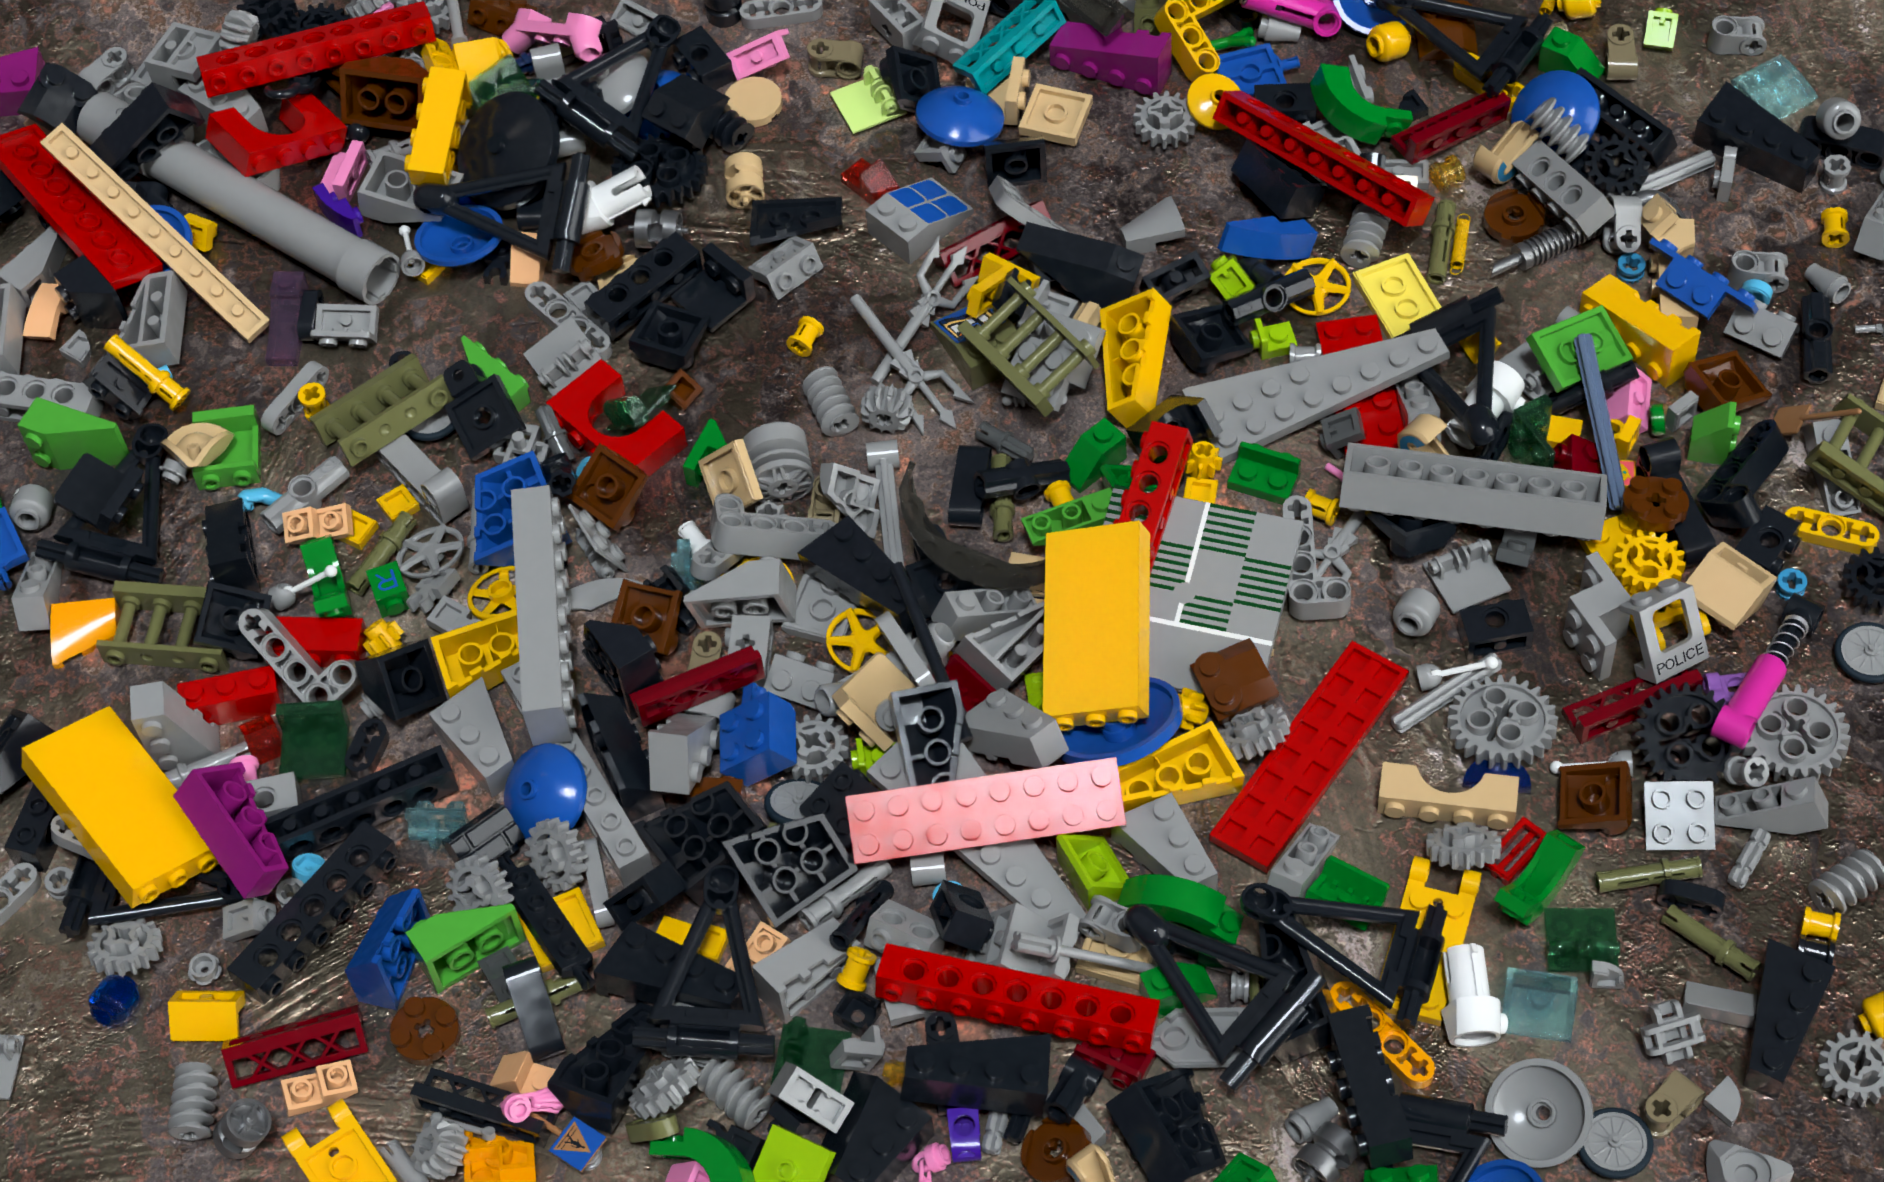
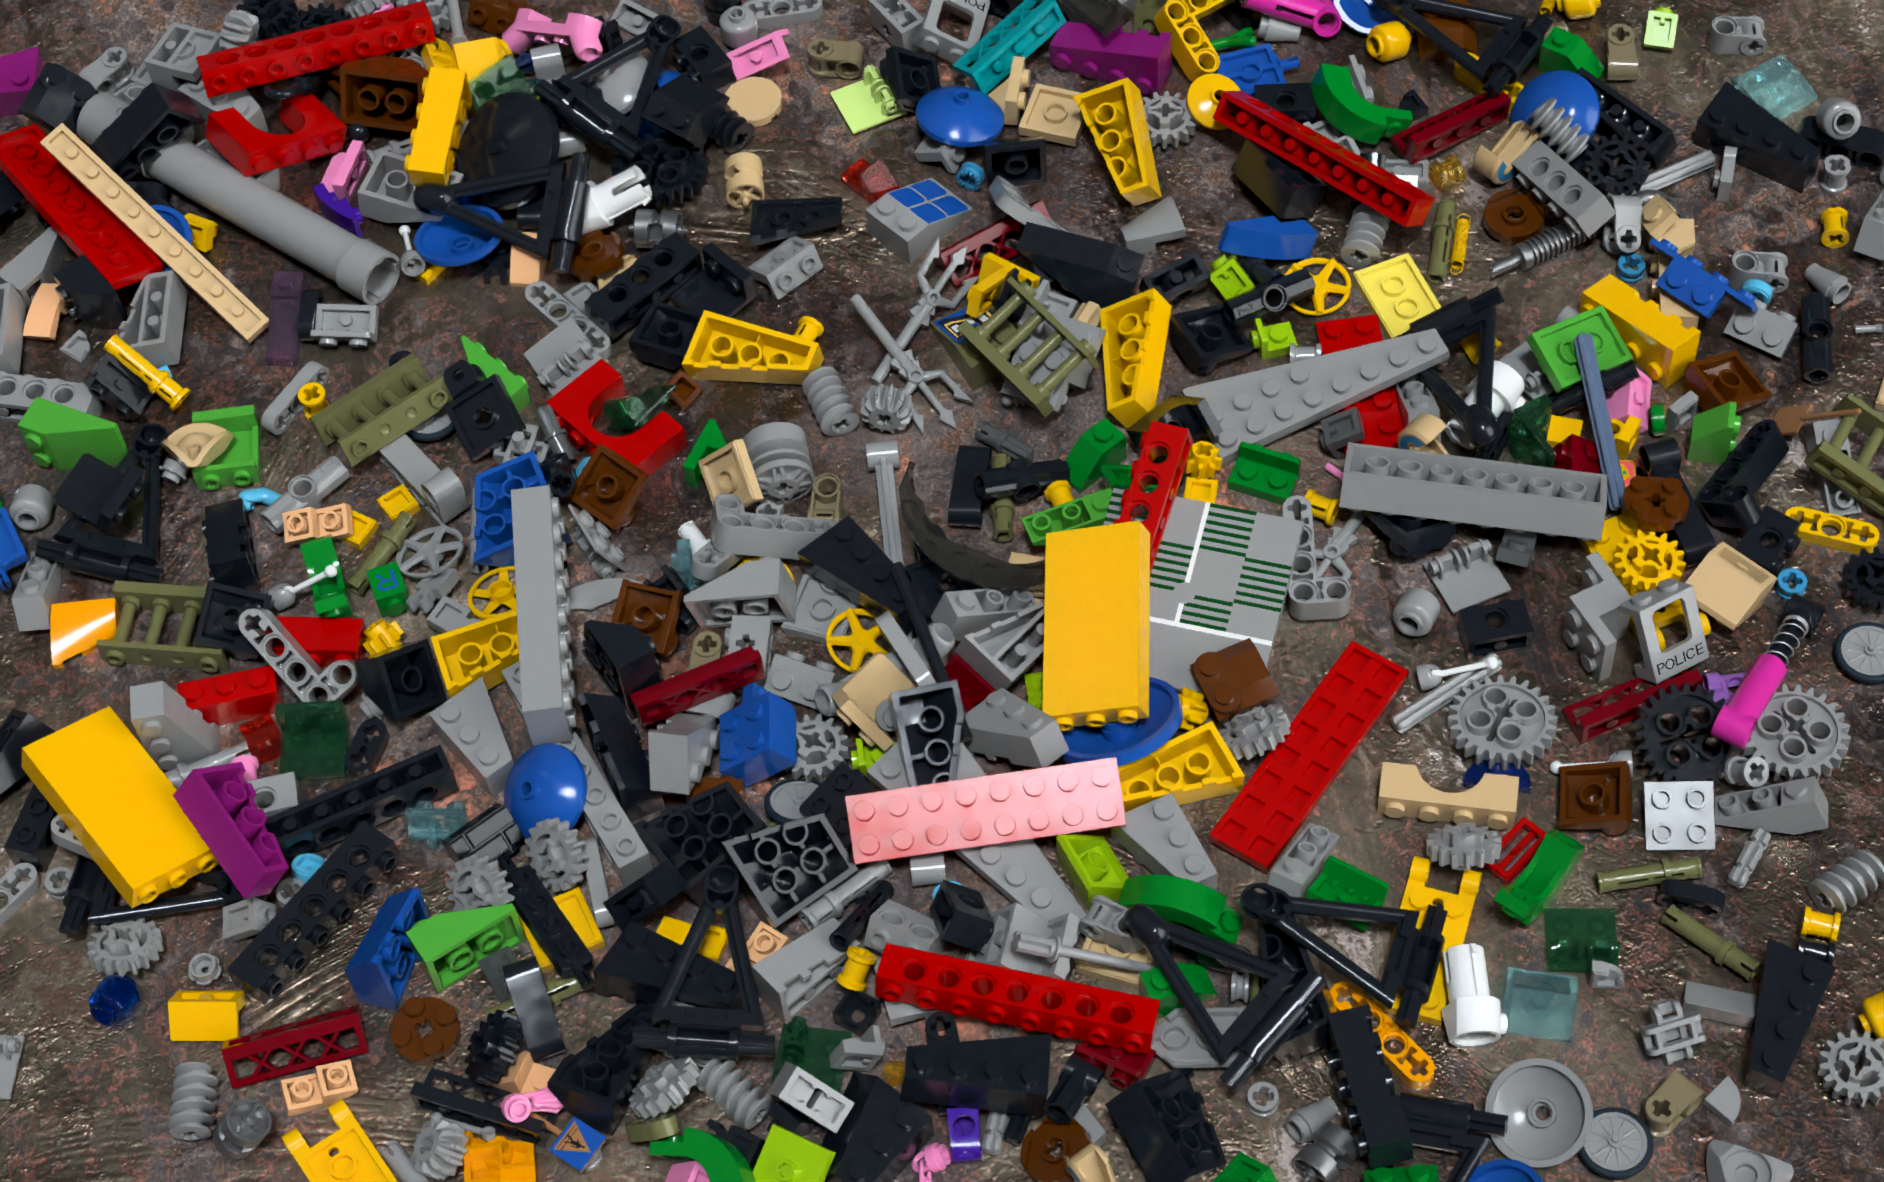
(493, 1048): none -> black gear
(738, 26): none -> light grey head
(748, 353): none -> yellow wedge
(852, 494): light grey slope -> none
(970, 176): none -> dark azure bush
(1122, 136): none -> yellow wedge
(1254, 1093): none -> light grey bush

